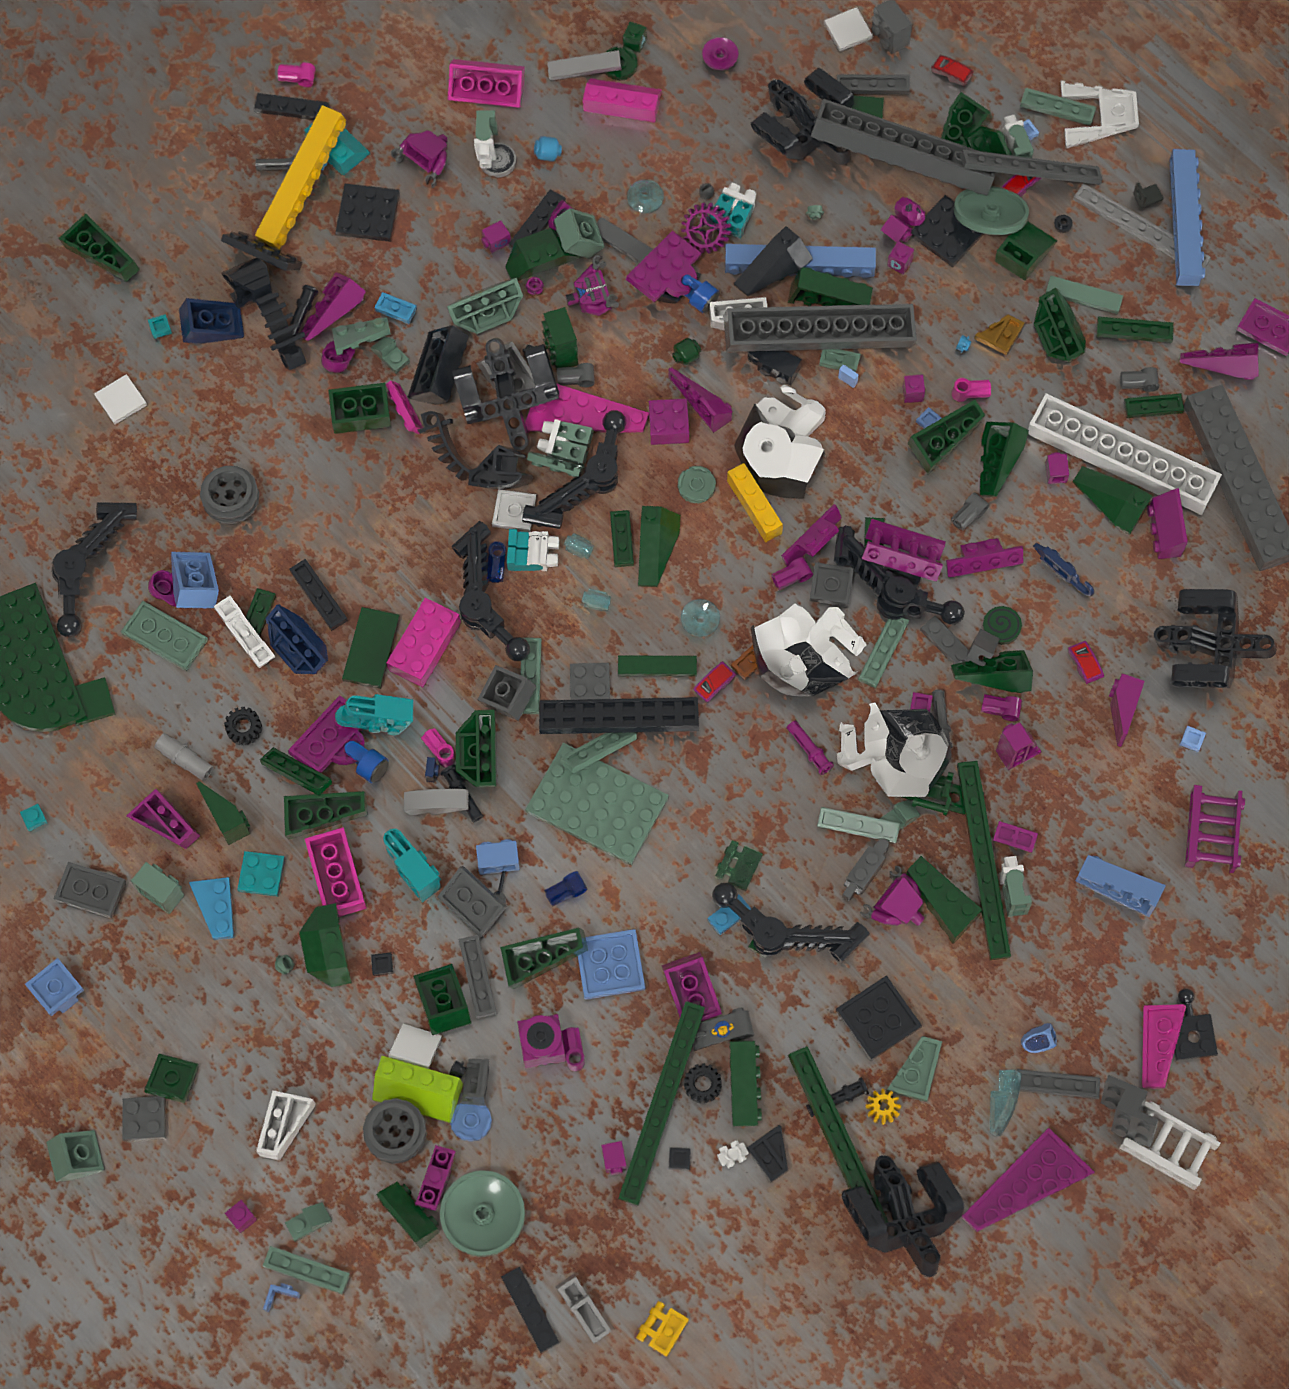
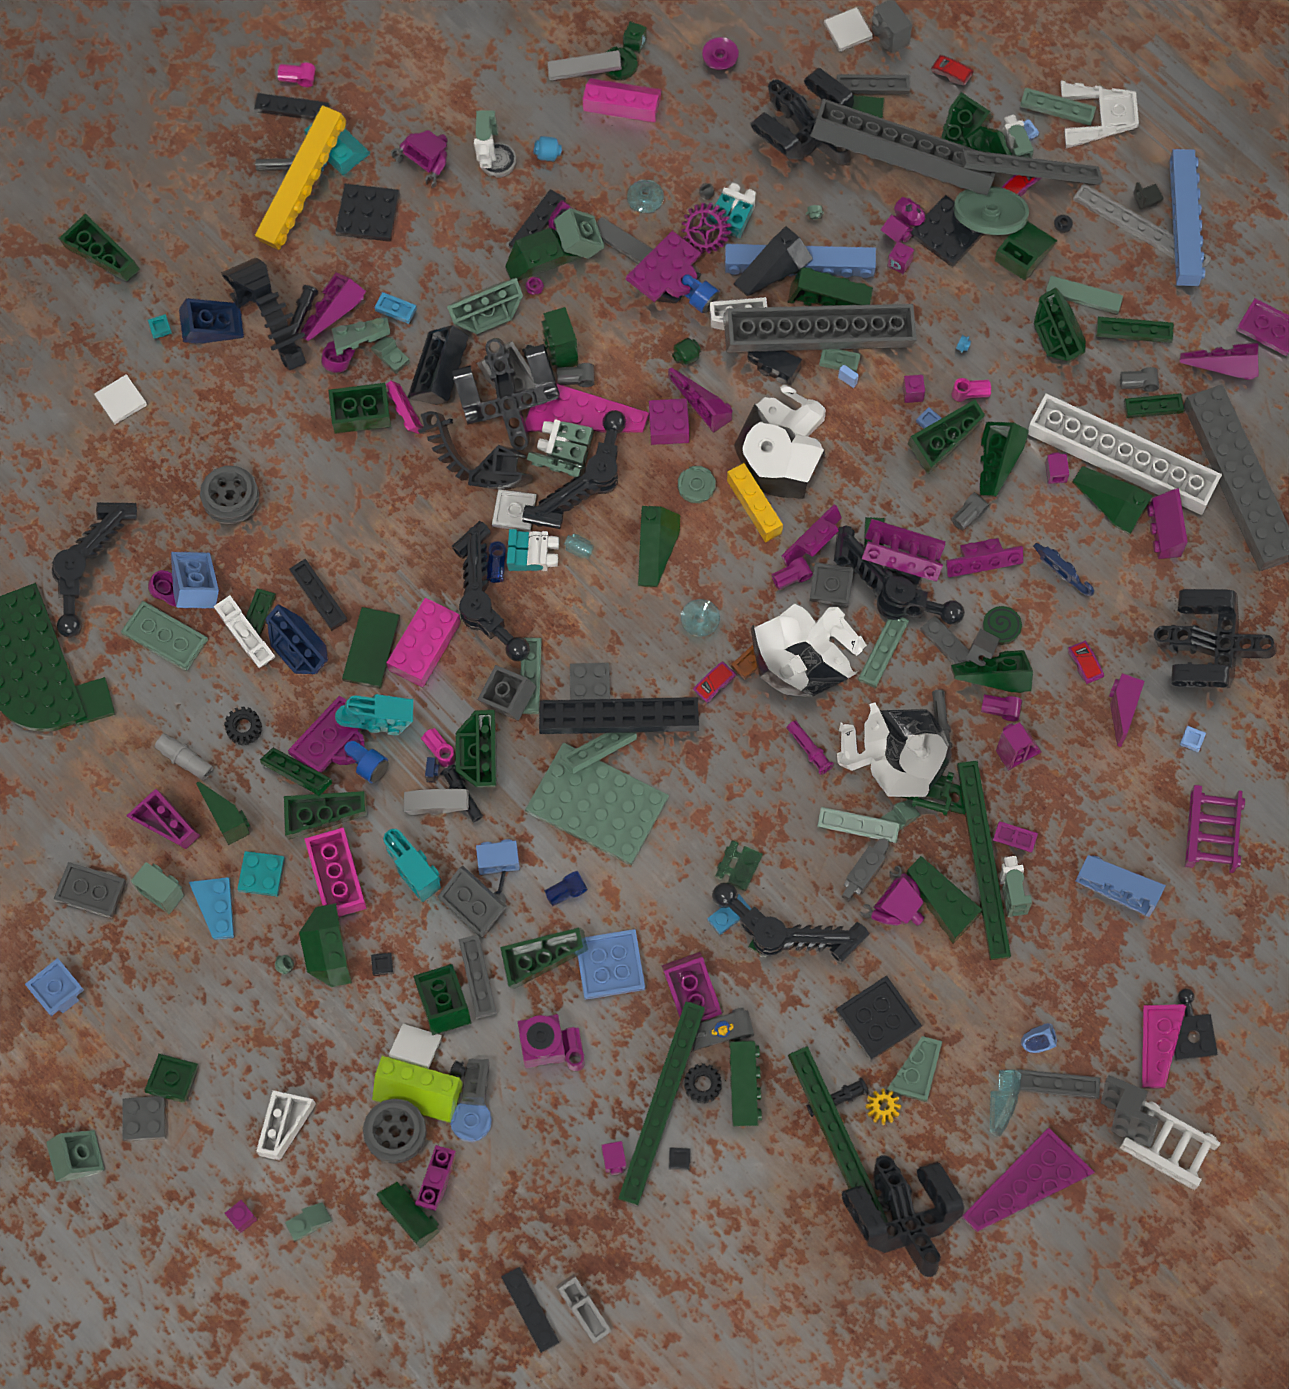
(33, 817): teal plate -> none
(257, 249): black plate -> none
(283, 1289): medium blue bracket -> none
(306, 1270): sand green plate -> none
(482, 1213): sand green dish -> none
(486, 83): dark pink slope -> none
(495, 236): magenta brick -> none
(592, 291): torso -> none
(596, 600): clear light blue brick -> none
(621, 538): dark green tile -> none
(657, 665): dark green tile -> none
(668, 1331): yellow plate -> none
(729, 1156): white piece -> none
(770, 1154): black wing -> none
(921, 701): magenta plate -> none
(1001, 334): pearl gold wing -> none

